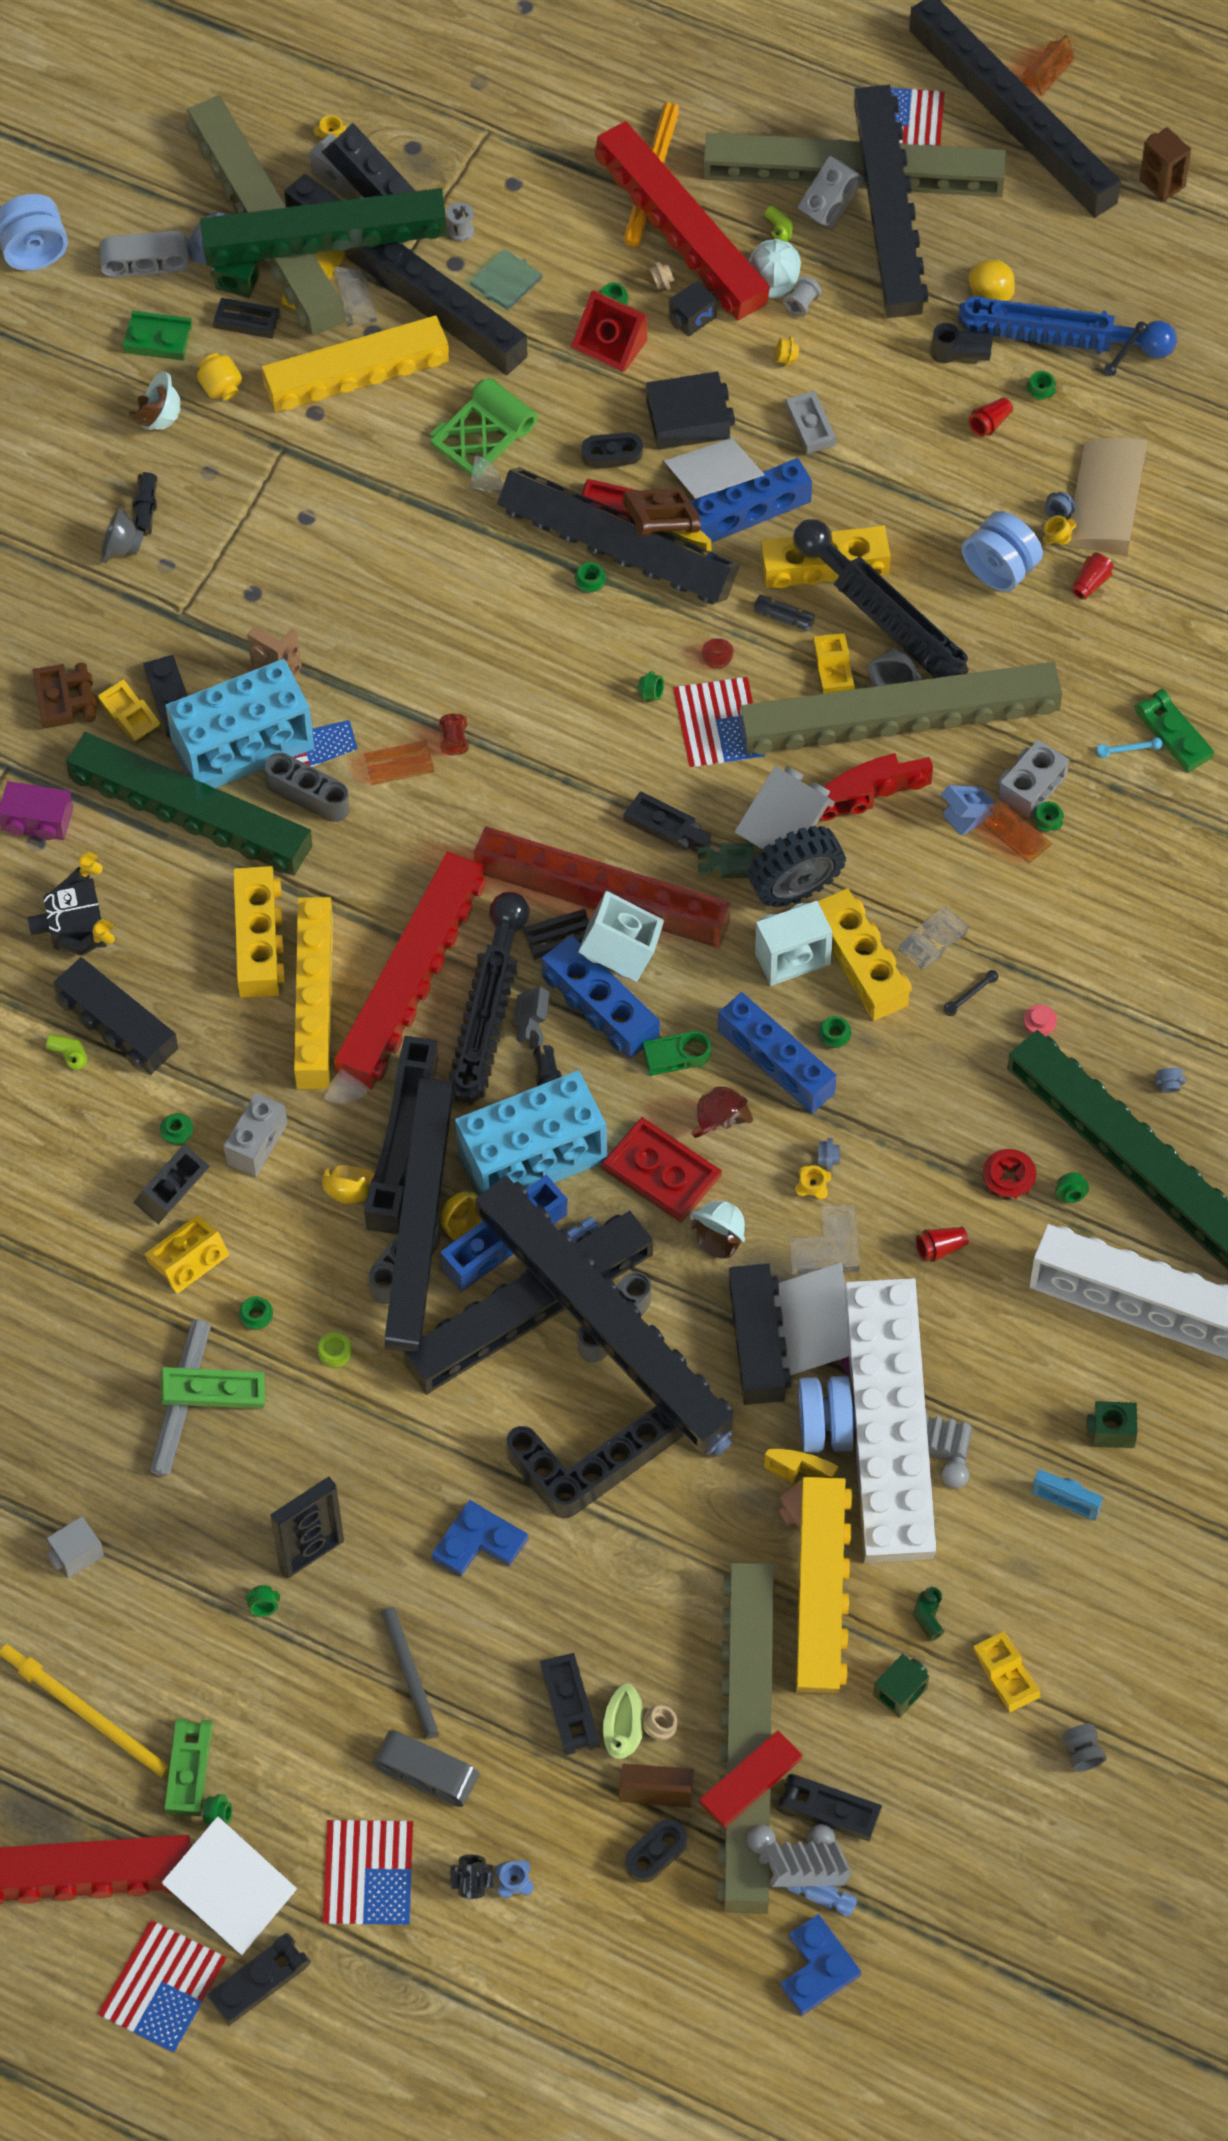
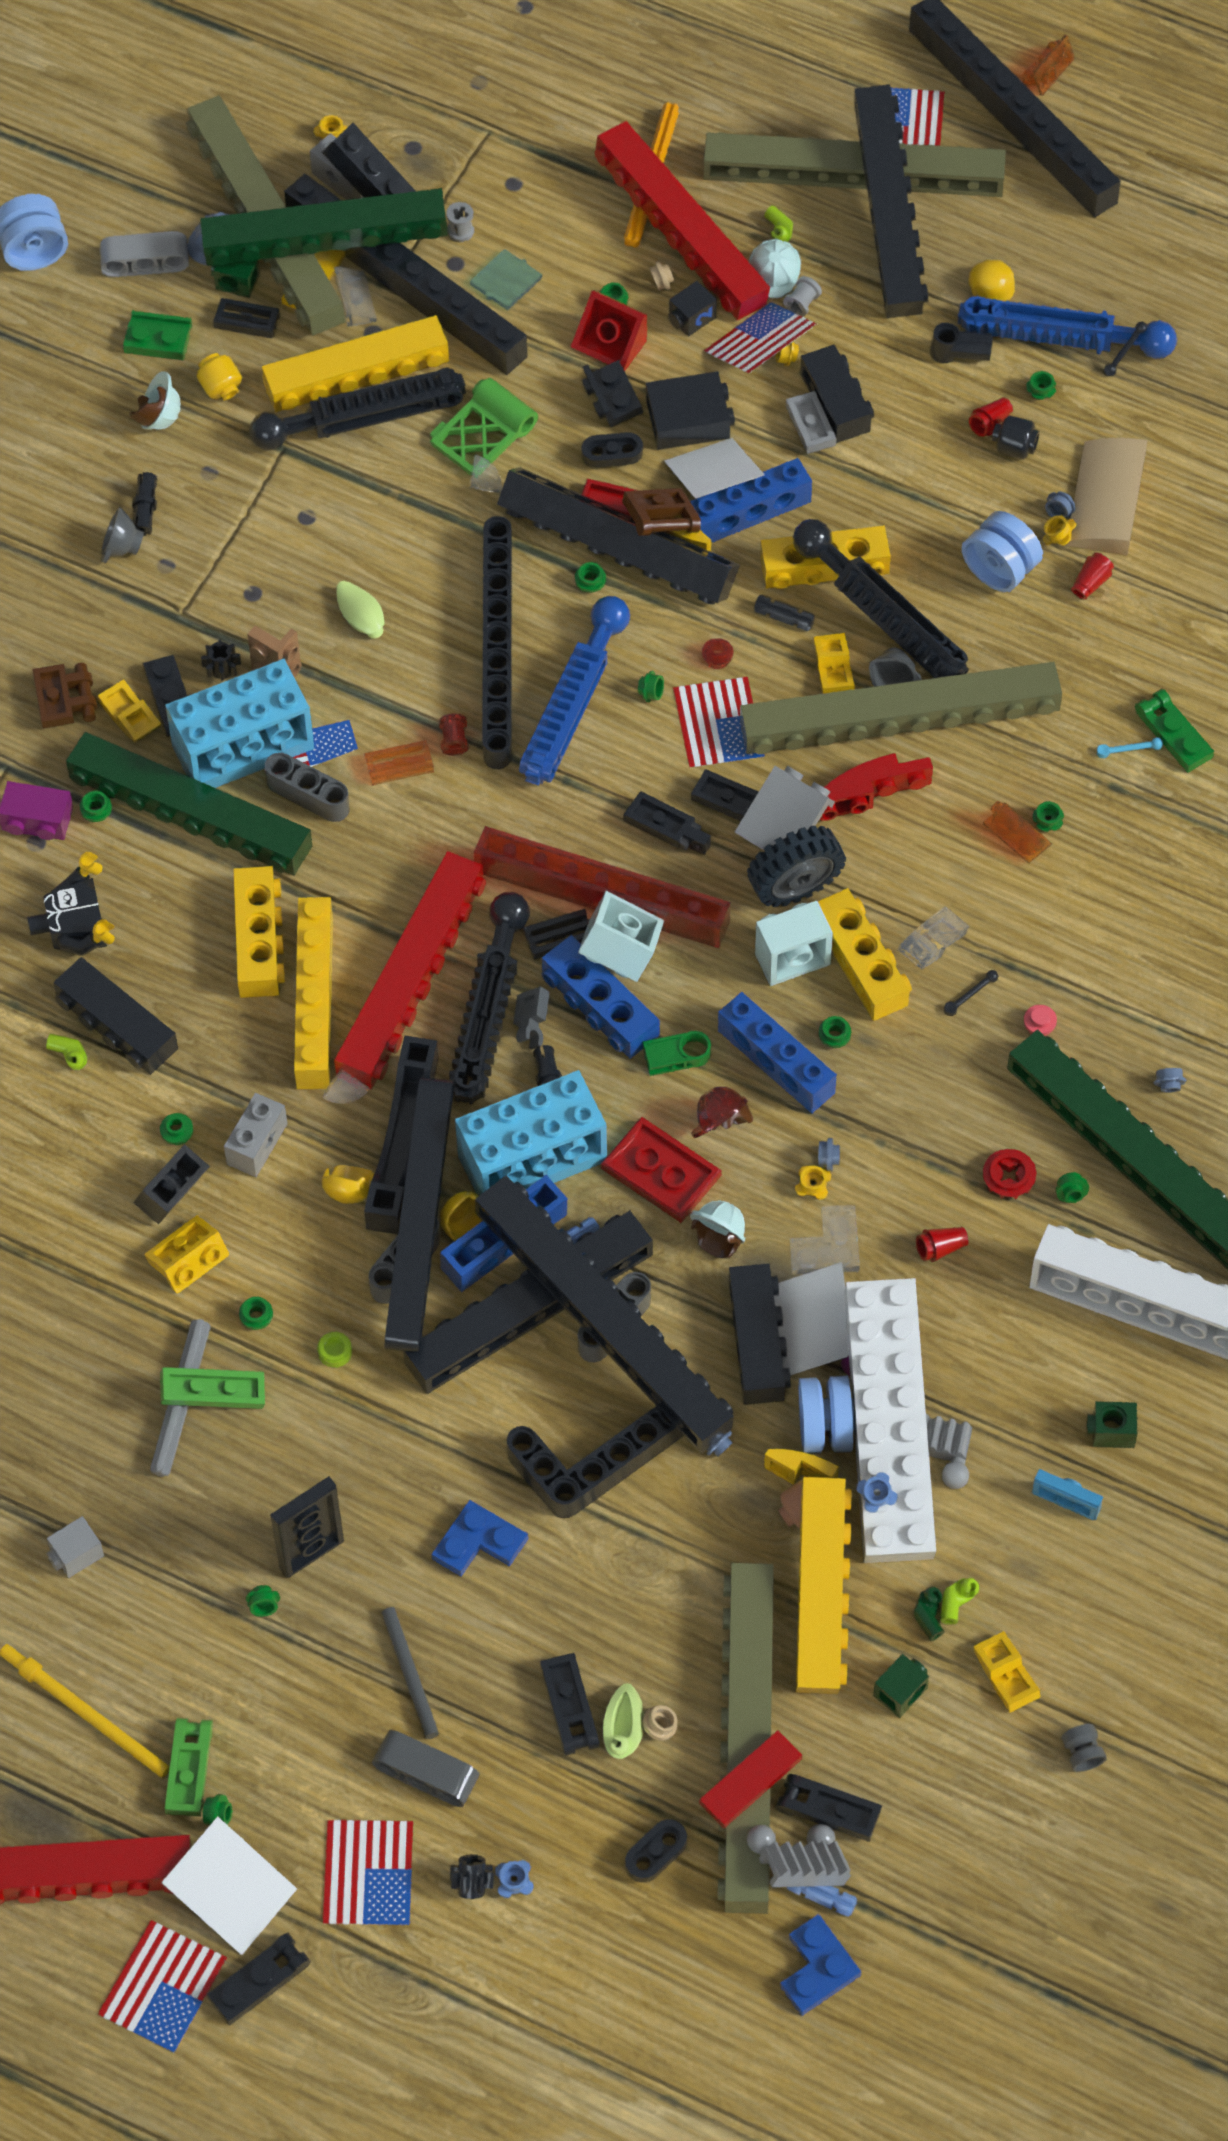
(93, 799): none -> green plate
(221, 660): none -> black gear
(360, 609): none -> yellowish green arm
(363, 408): none -> black gear
(497, 653): none -> black beam
(573, 693): none -> blue gear
(613, 393): none -> black bracket
(656, 1785): reddish brown panel -> none
(723, 795): none -> black plate
(732, 860): clear green plate -> none
(760, 337): none -> sticker
(831, 192): light grey brick -> none
(837, 391): none -> black brick
(881, 1483): none -> medium blue plate
(956, 1596): none -> lime arm
(967, 807): medium blue slope -> none
(1016, 437): none -> black head
(1038, 781): light grey brick -> none
(1165, 164): reddish brown brick -> none

